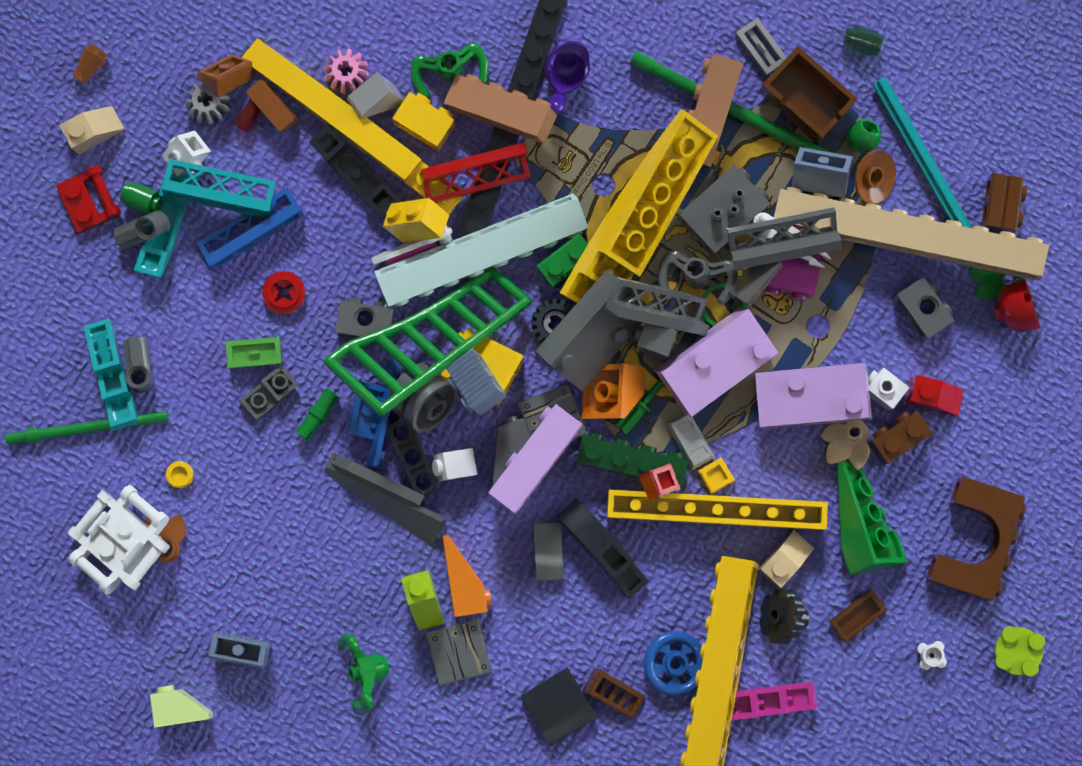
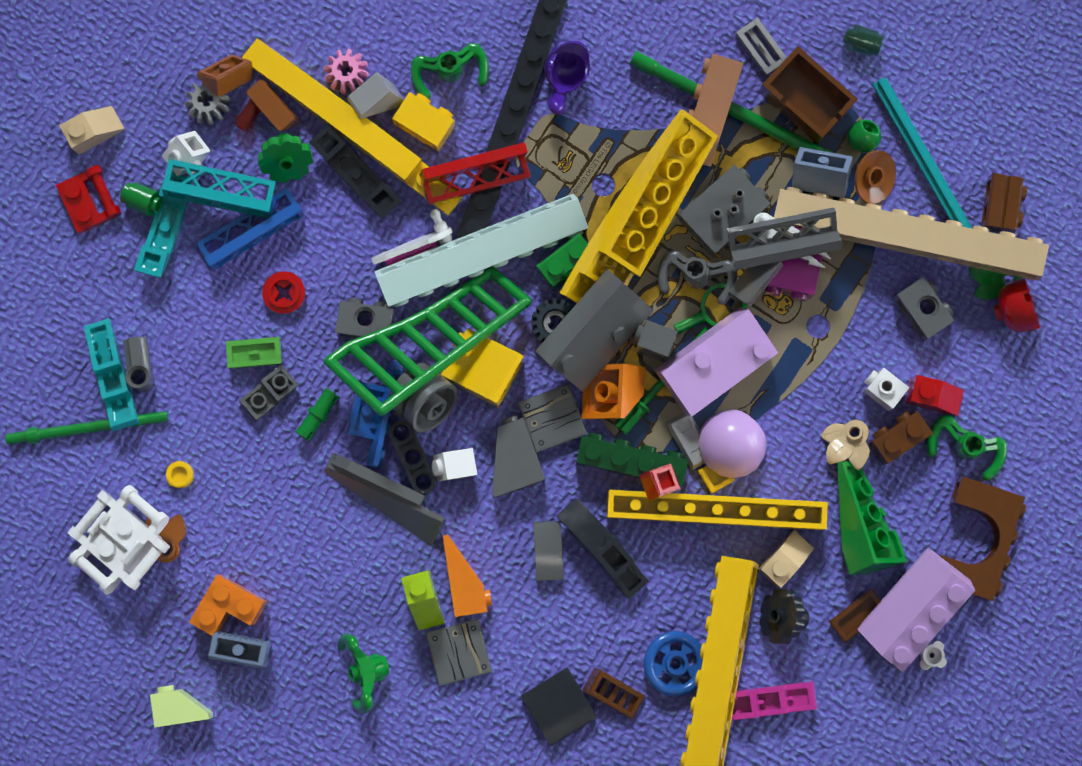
(89, 63): dark orange cone -> none
(141, 229): dark grey piece -> none
(223, 599): none -> orange brick
(285, 158): none -> green plant
(416, 220): yellow brick -> none
(475, 382): sand blue brick -> none
(500, 108): nougat brick -> none
(535, 458): lavender brick -> none
(657, 316): dark grey fence -> none
(732, 443): none -> lavender cylinder
(813, 396): lavender brick -> none
(916, 609): none -> lavender slope
(968, 445): none -> green piece
(1019, 651): lime piece -> none

